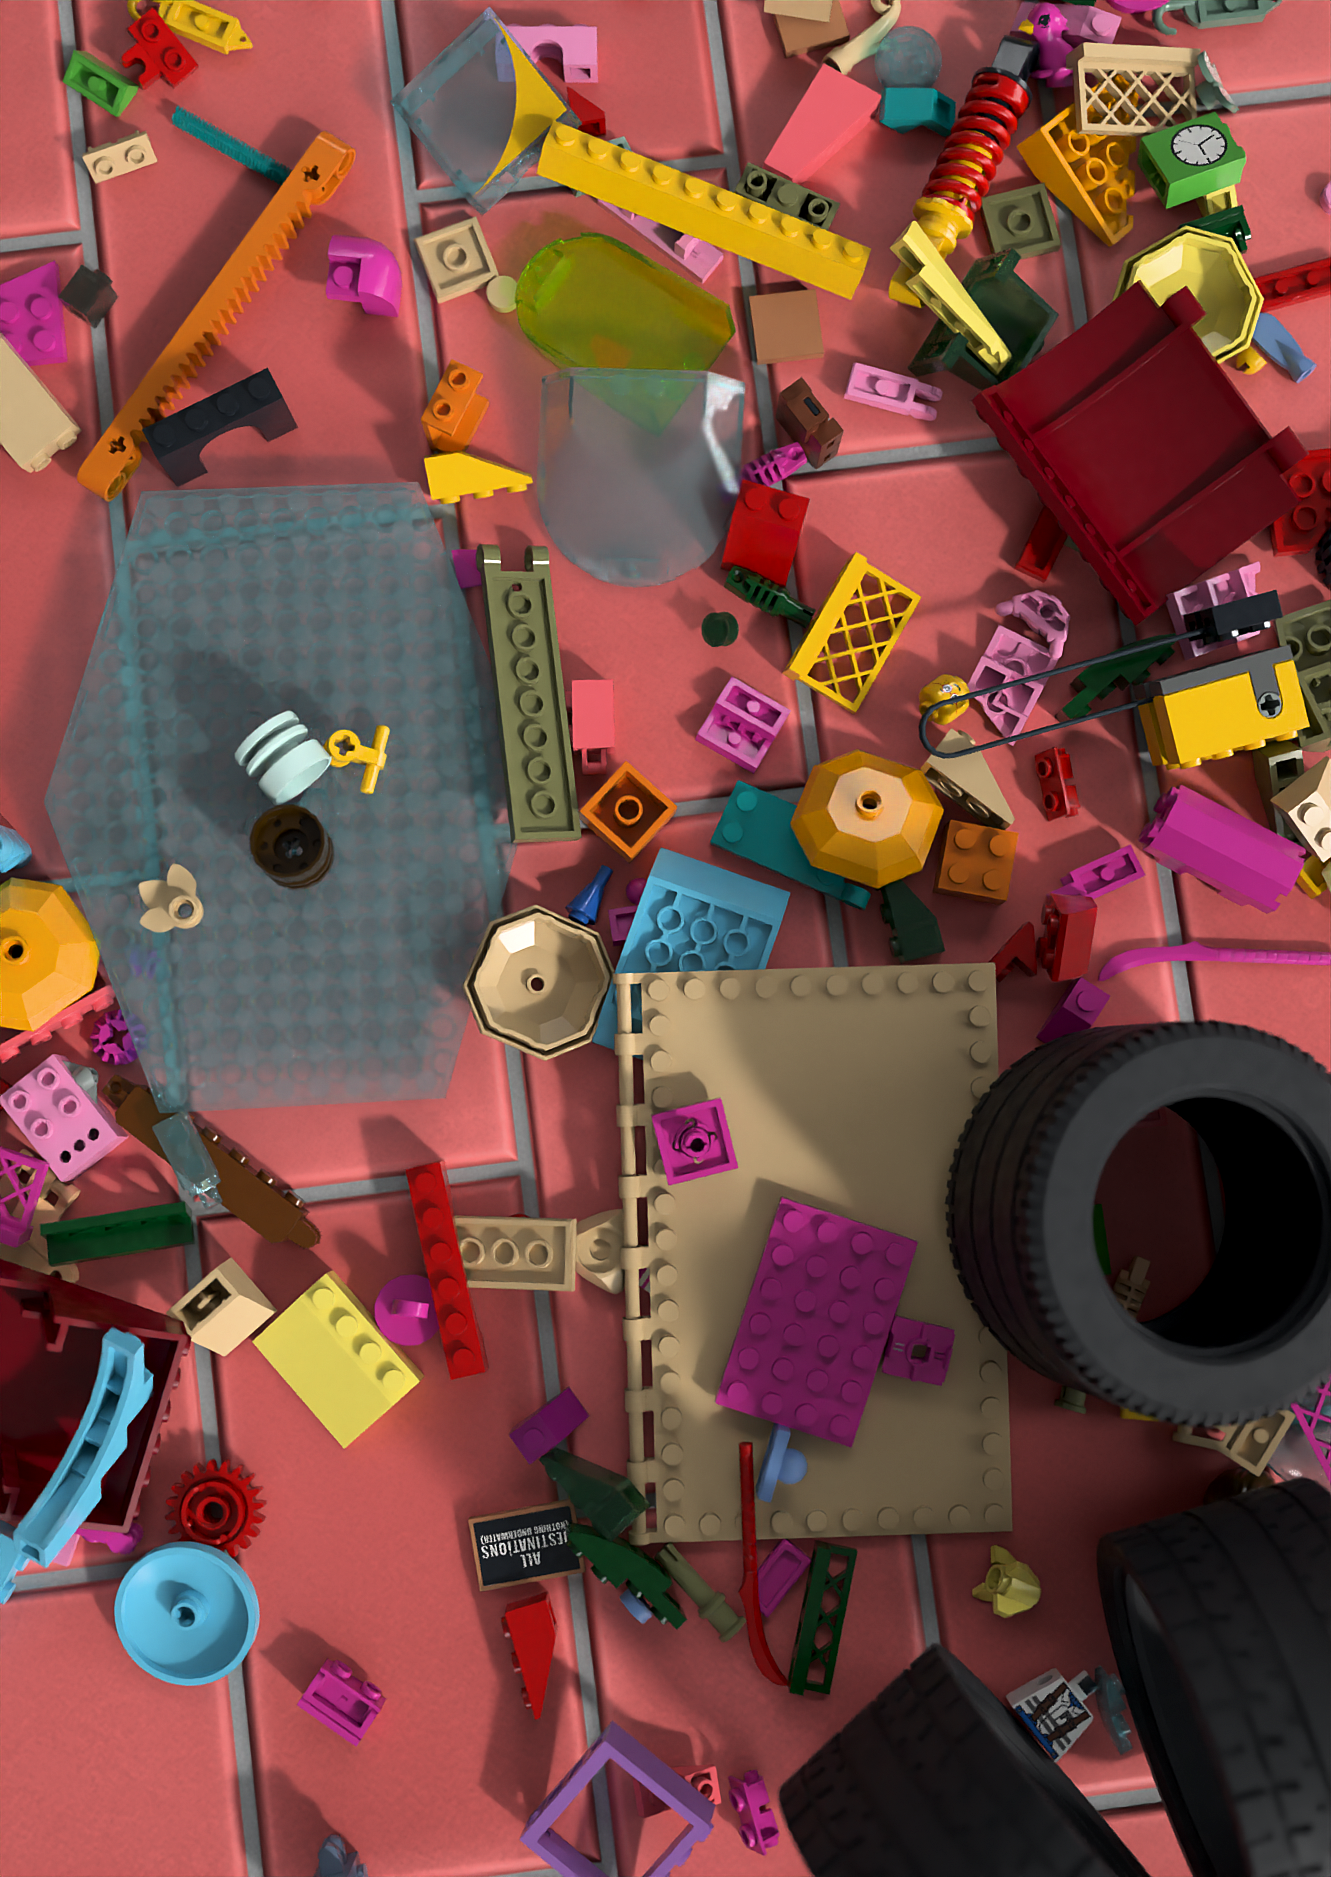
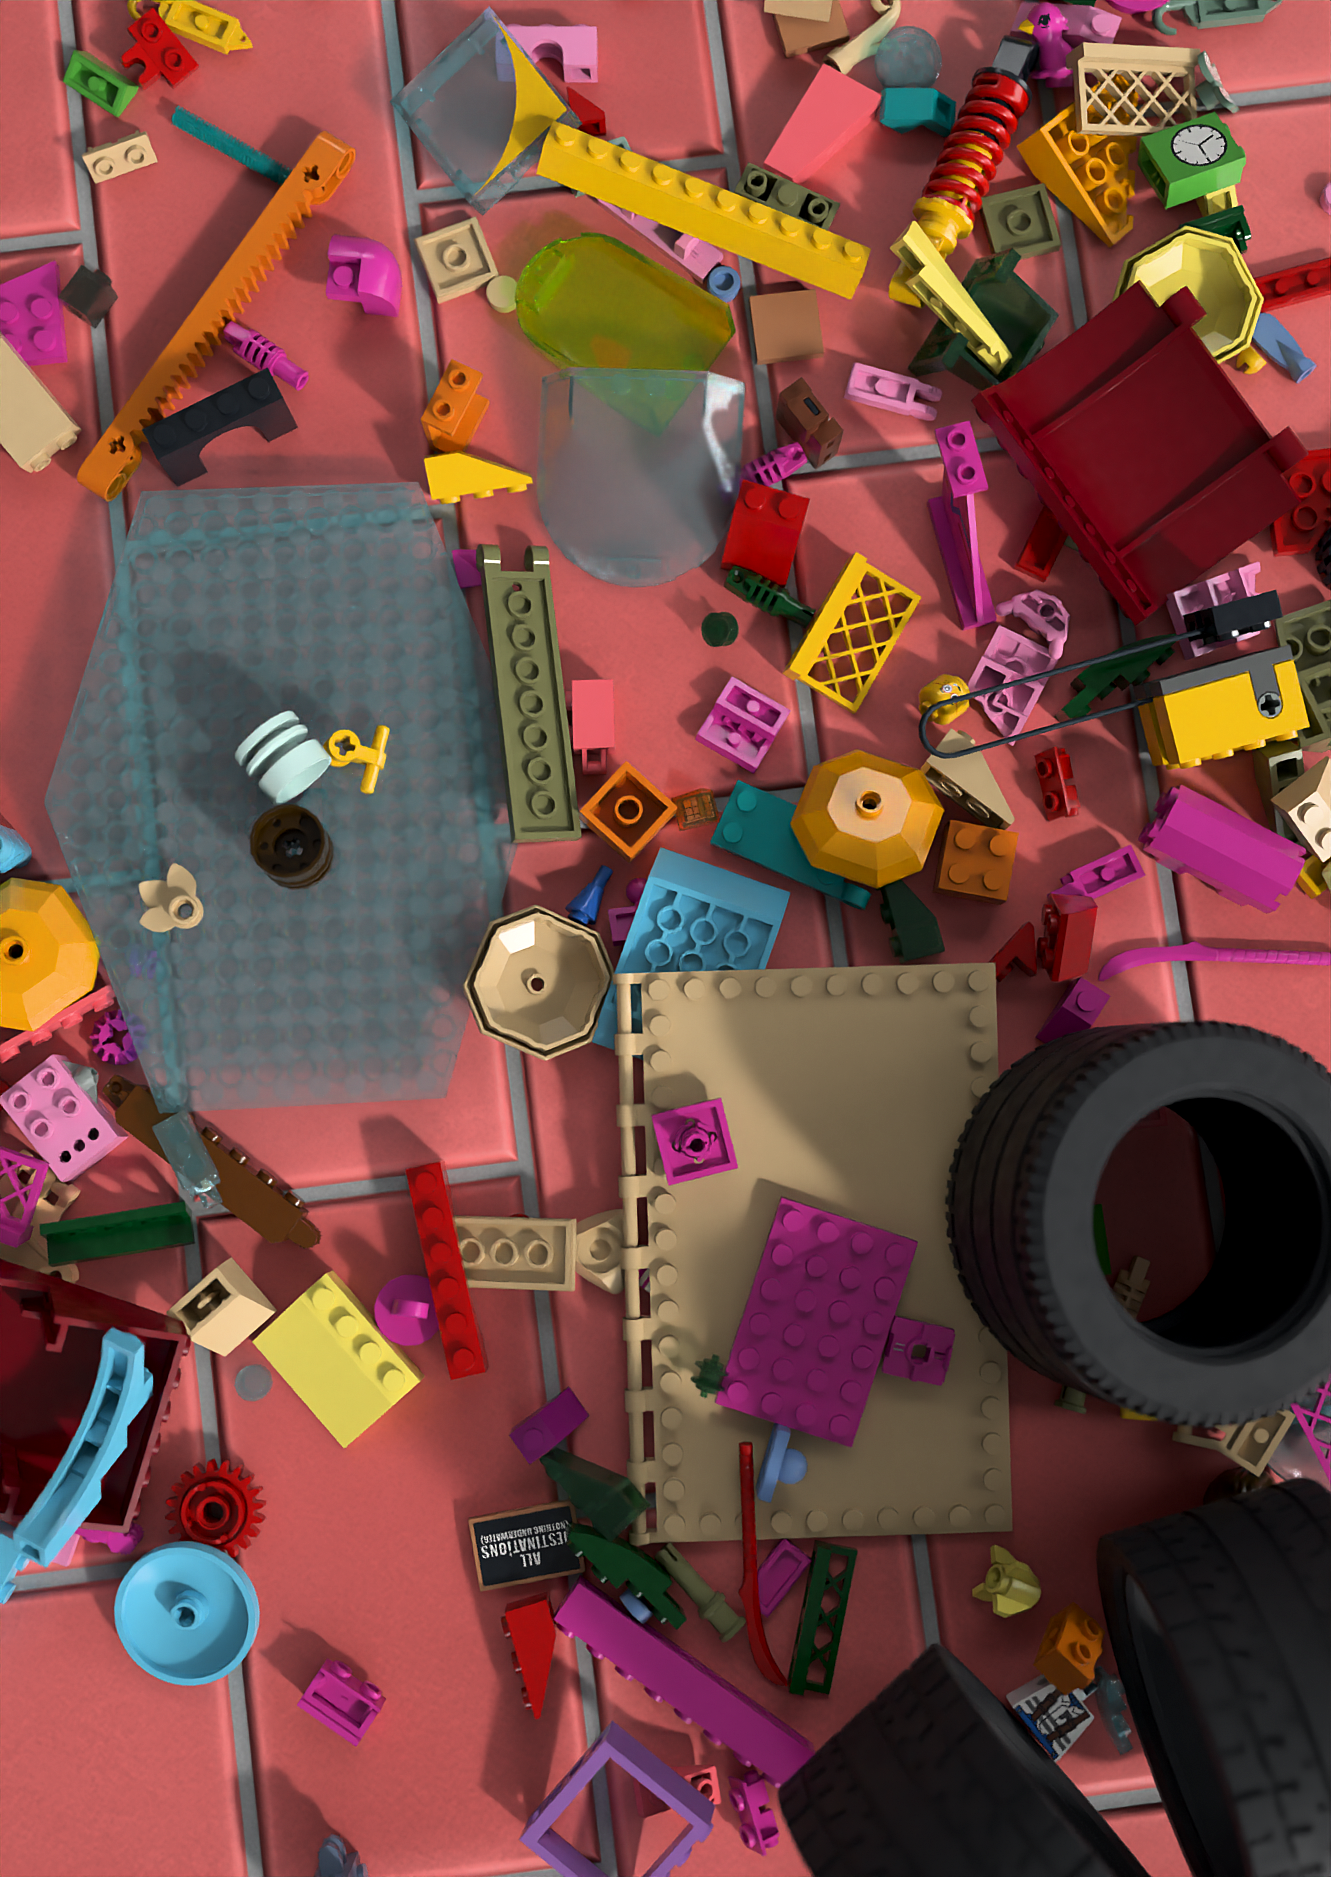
(253, 1382): none -> clear light blue tile
(264, 354): none -> dark pink hinge
(682, 1682): none -> dark pink brick
(696, 809): none -> clear orange slope
(709, 1376): none -> clear green wheel
(723, 283): none -> medium blue tile
(956, 524): none -> dark pink piece
(1070, 1649): none -> orange brick

